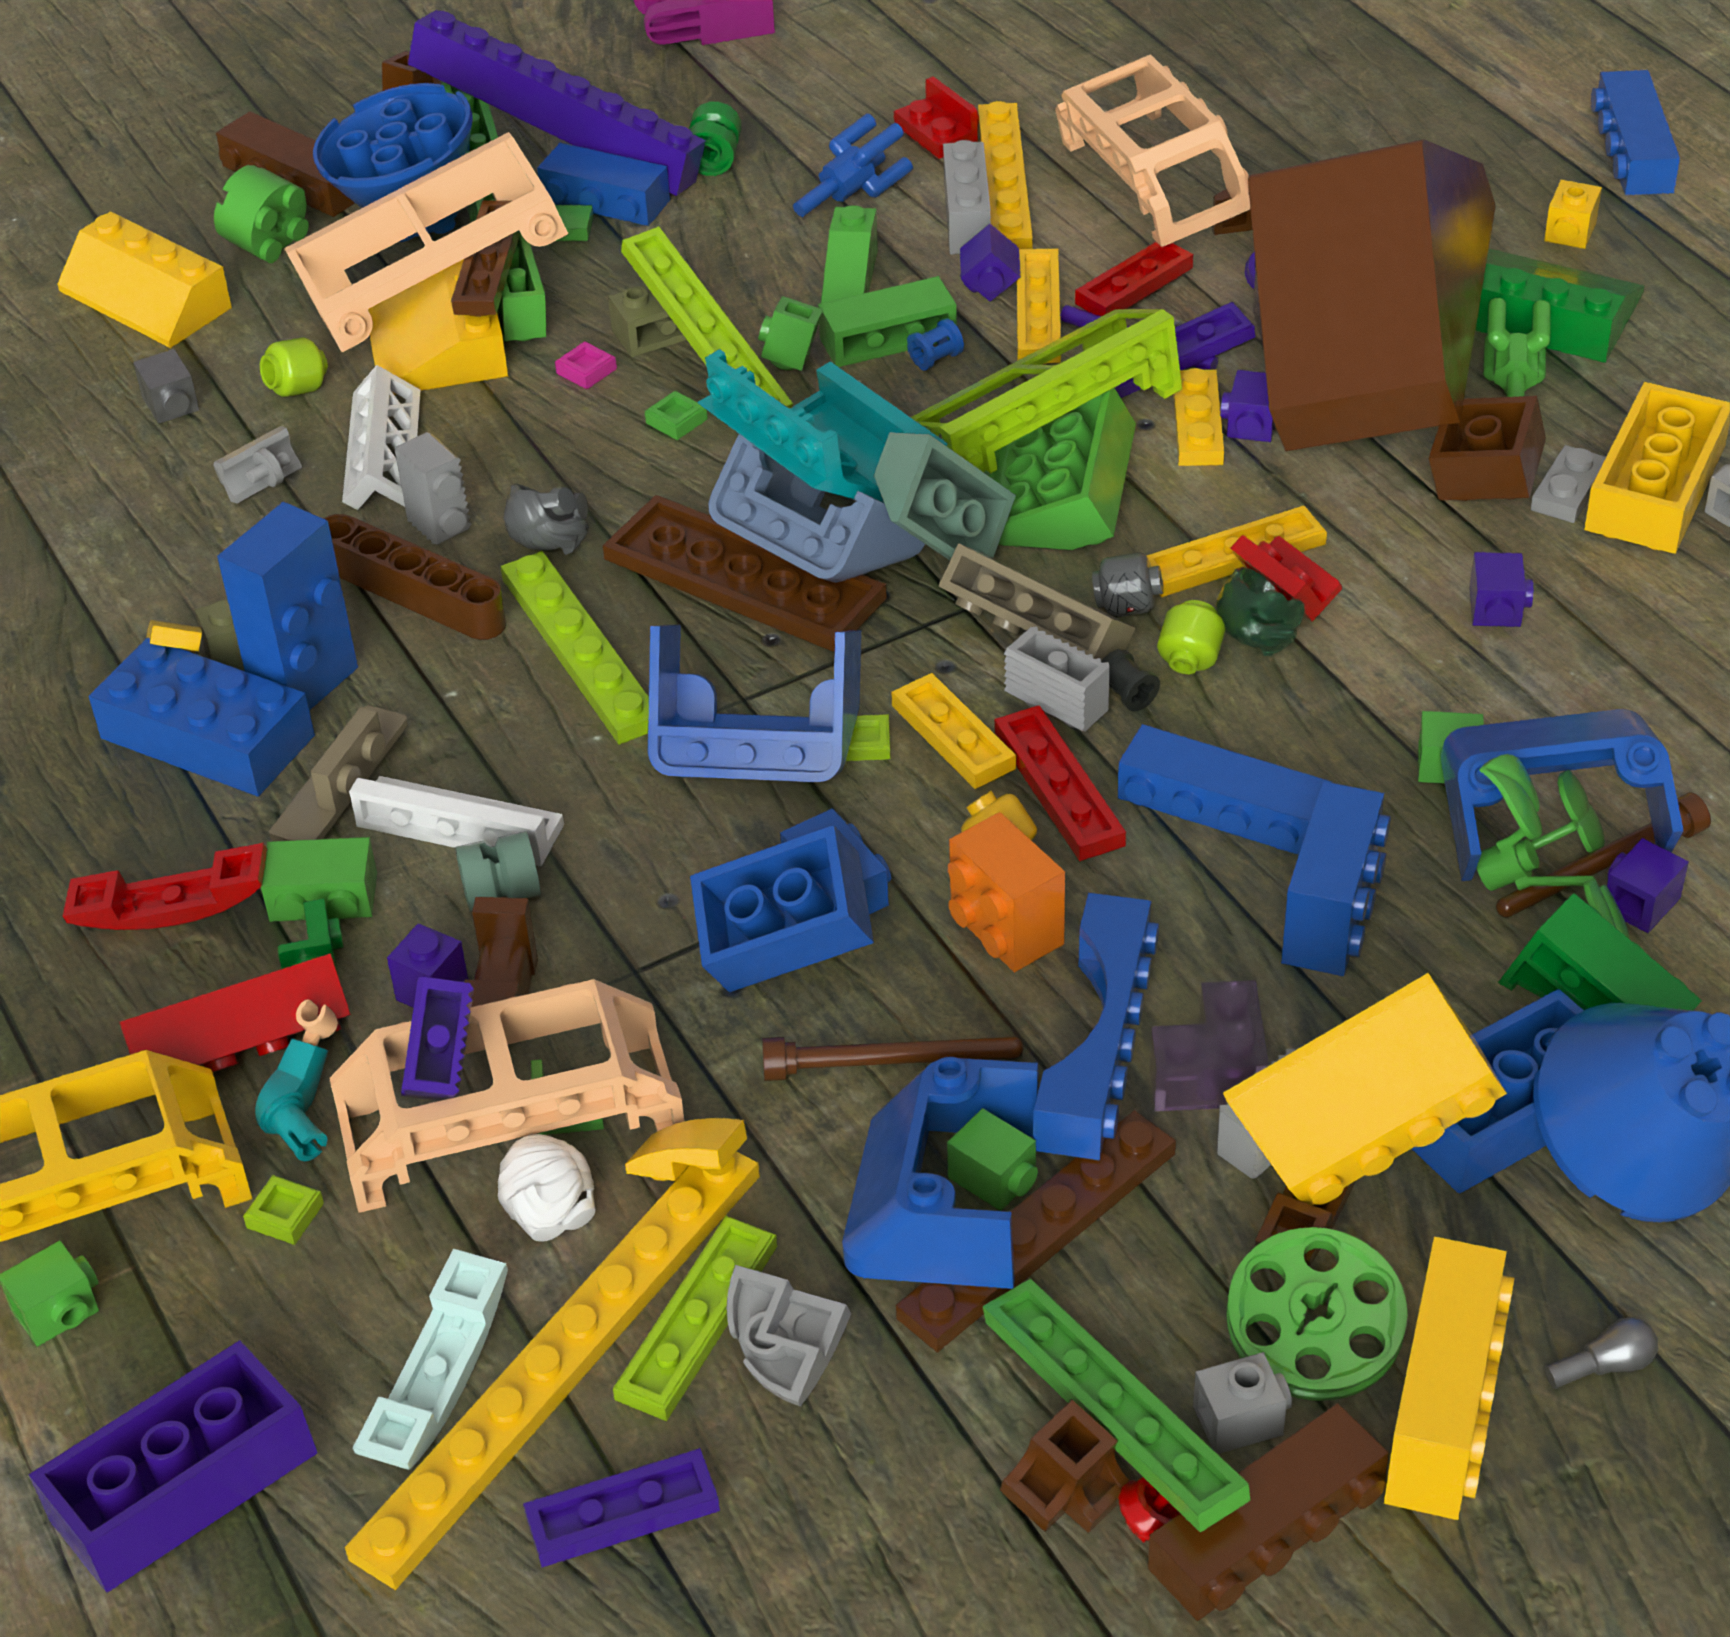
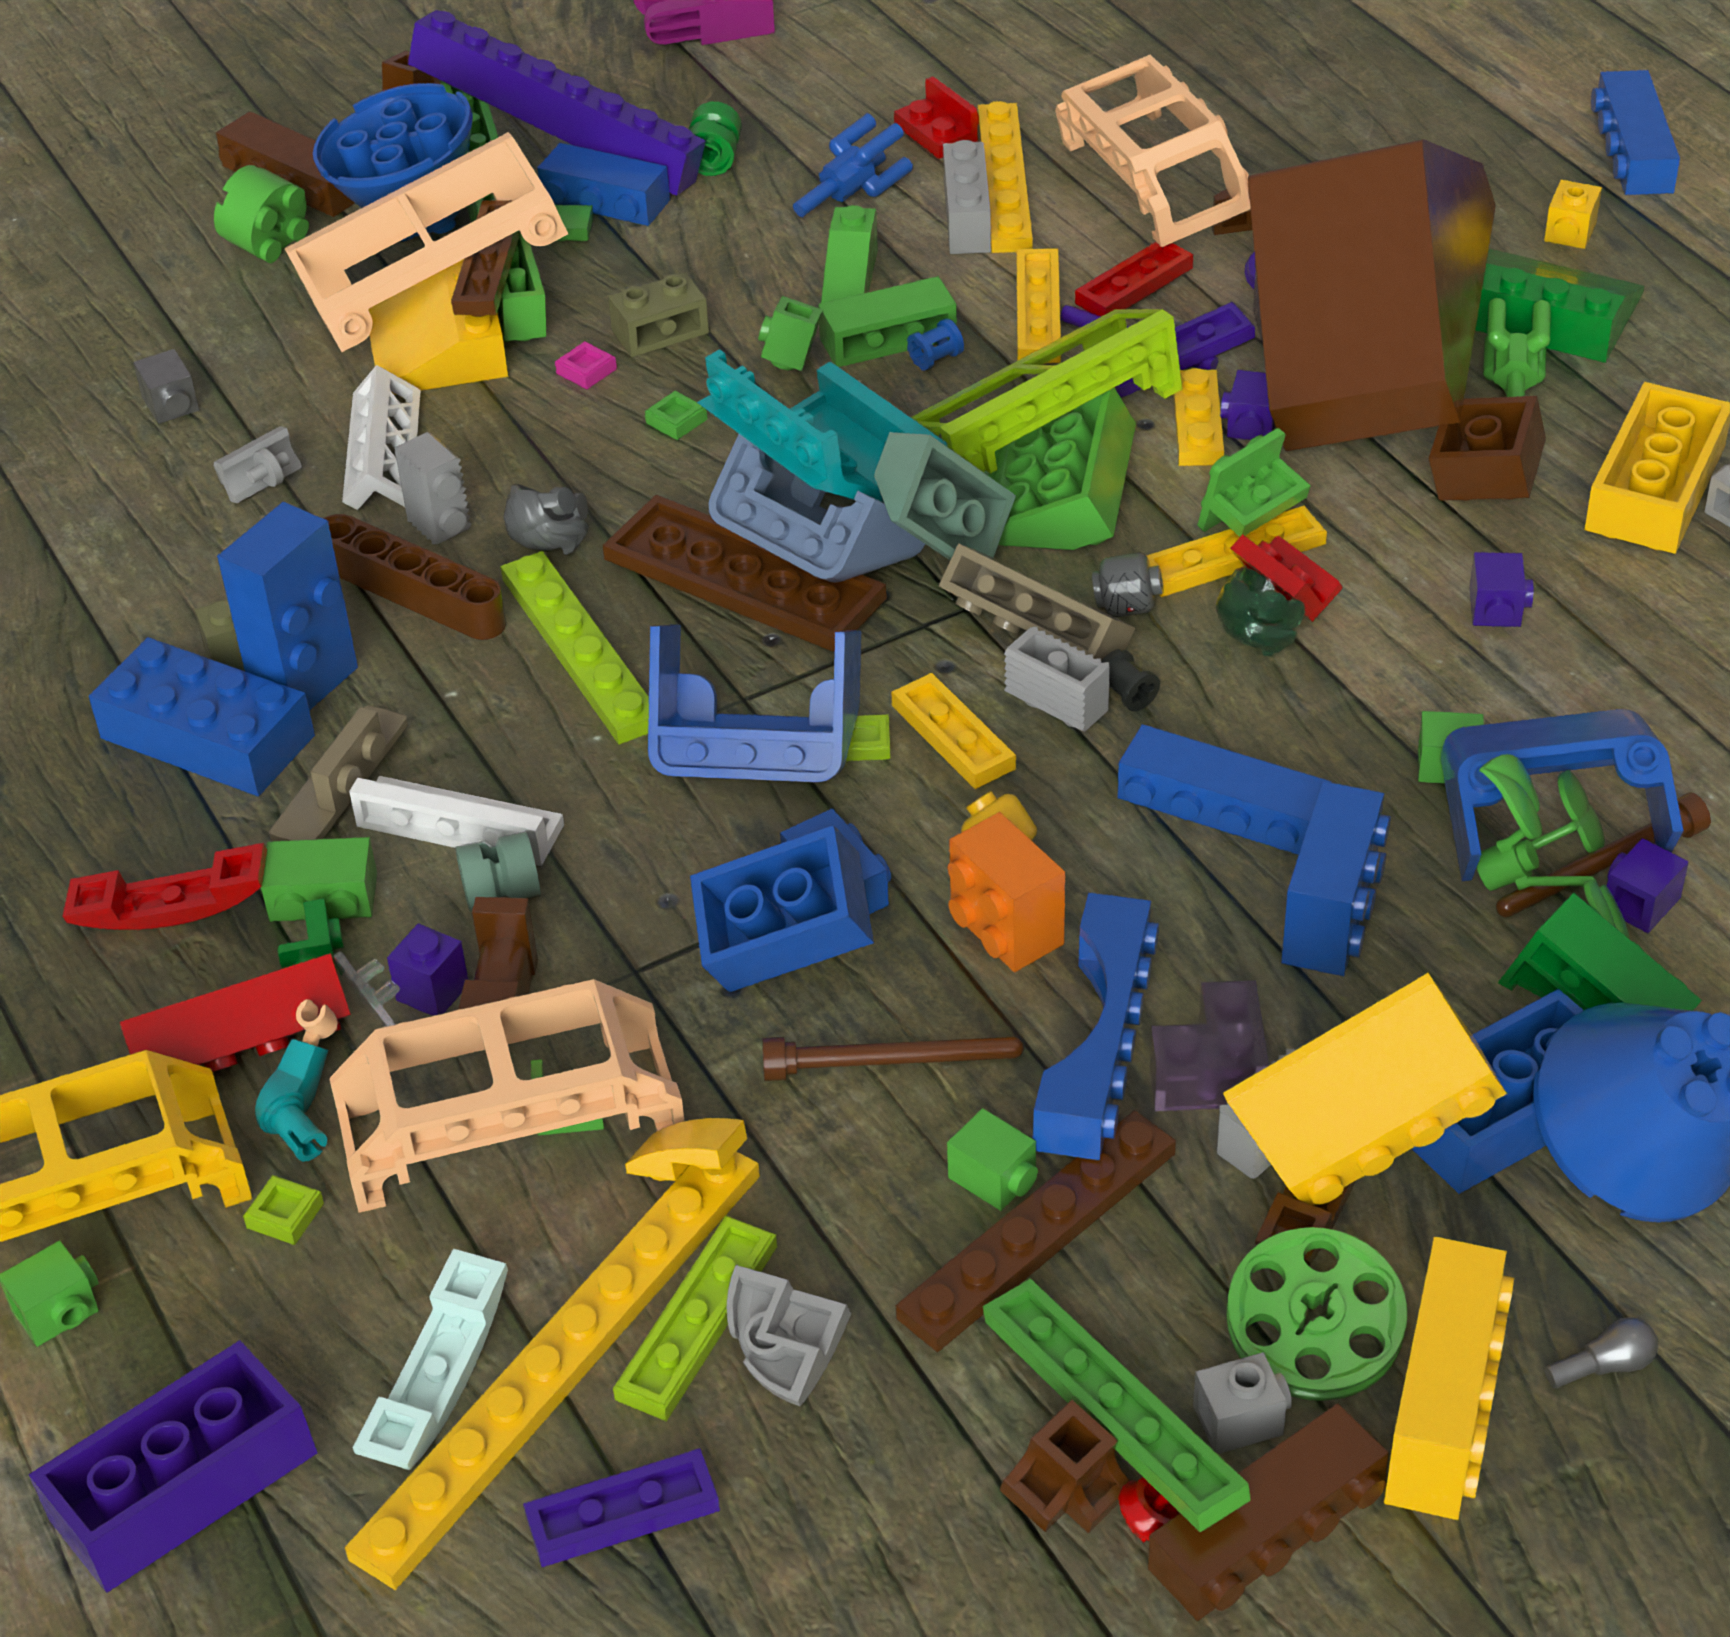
(144, 280): yellow slope -> none
(174, 635): yellow slope -> none
(293, 367): lime head -> none
(365, 992): none -> clear piece
(437, 1039): dark purple brick -> none
(542, 1184): white hair -> none
(693, 306): lime plate -> none
(907, 1220): blue windscreen -> none
(989, 263): dark purple brick -> none
(1060, 783): red plate -> none
(1191, 637): lime head -> none
(1251, 486): none -> bright green bracket
(1567, 484): light grey plate -> none

